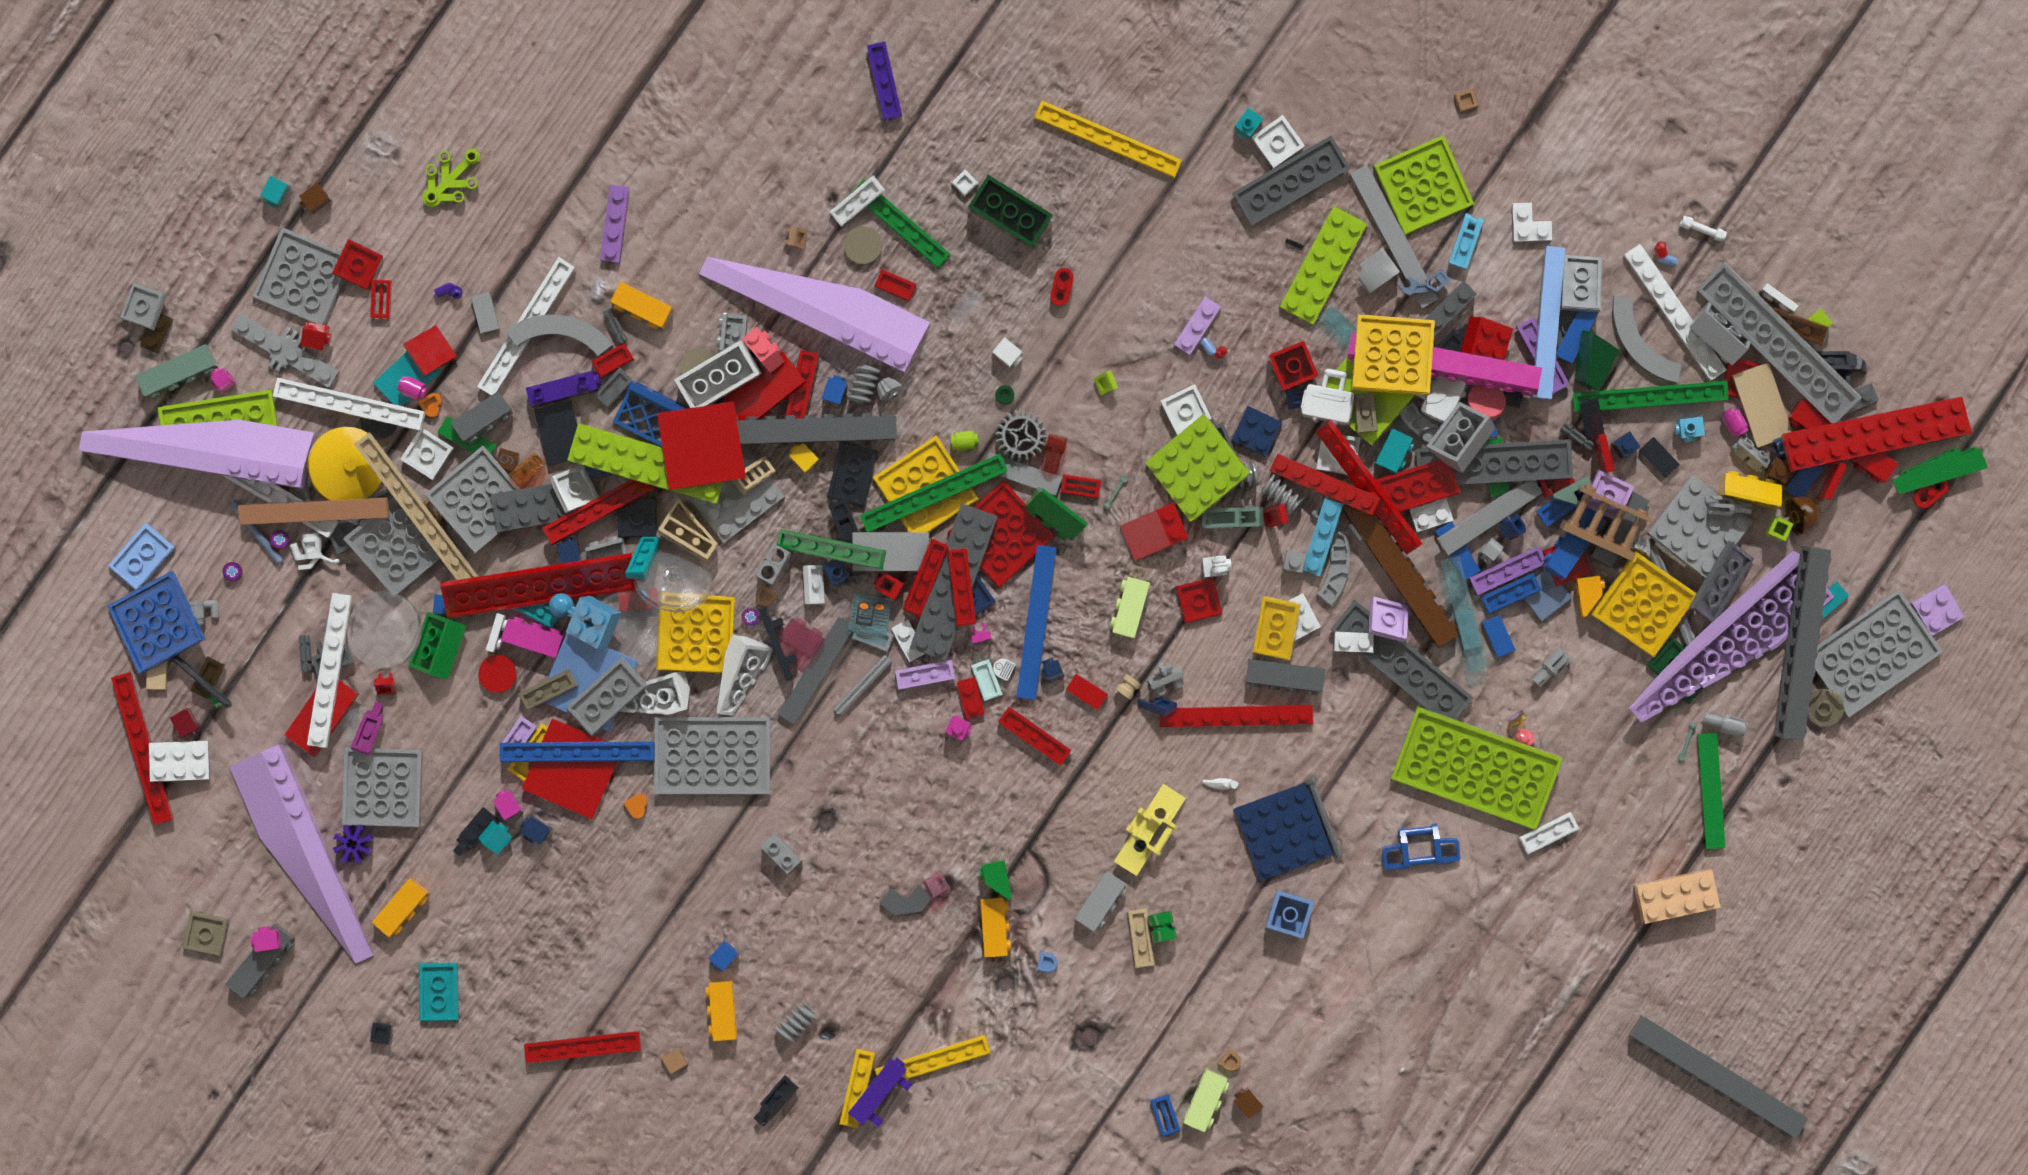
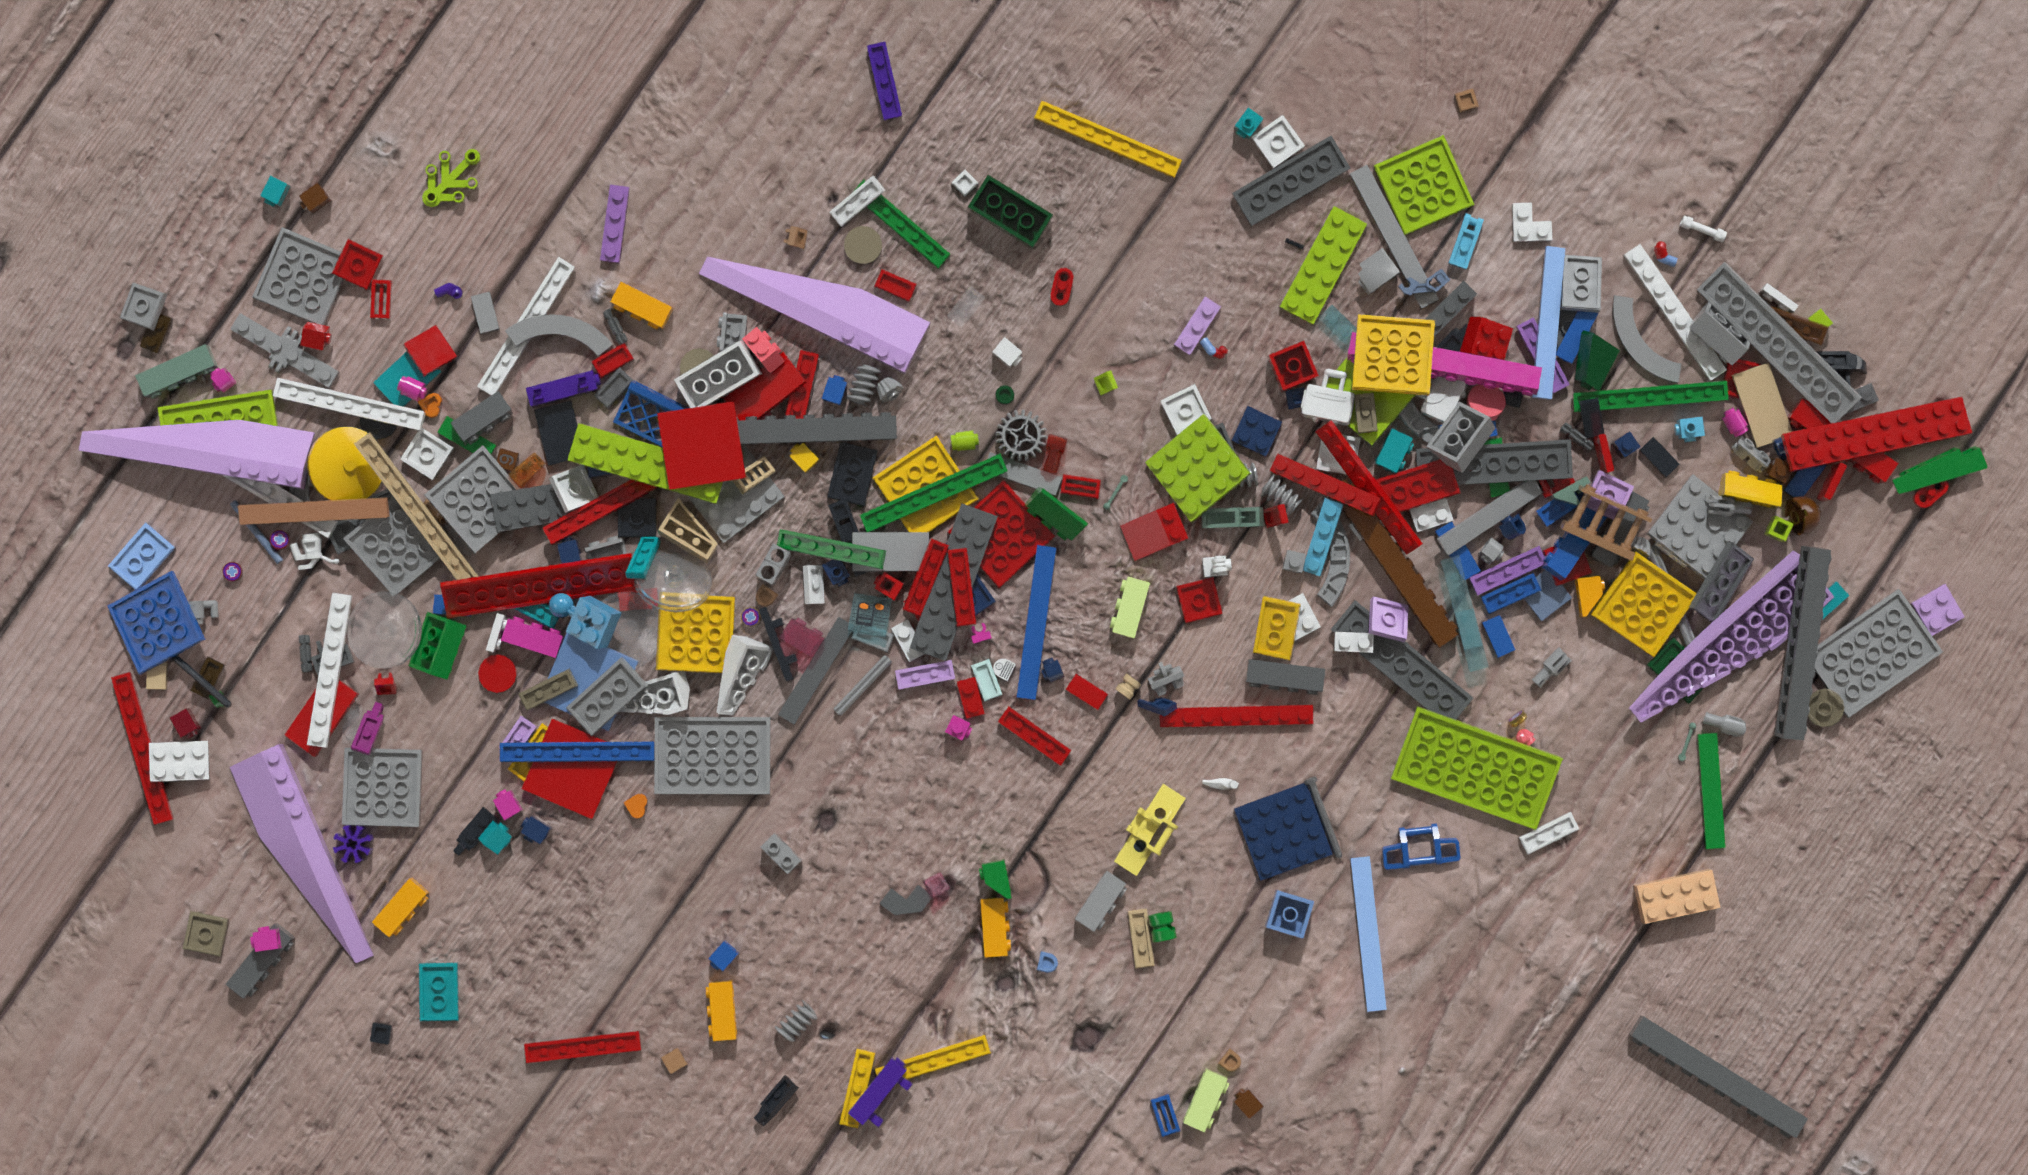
(1368, 933): none -> light blue tile

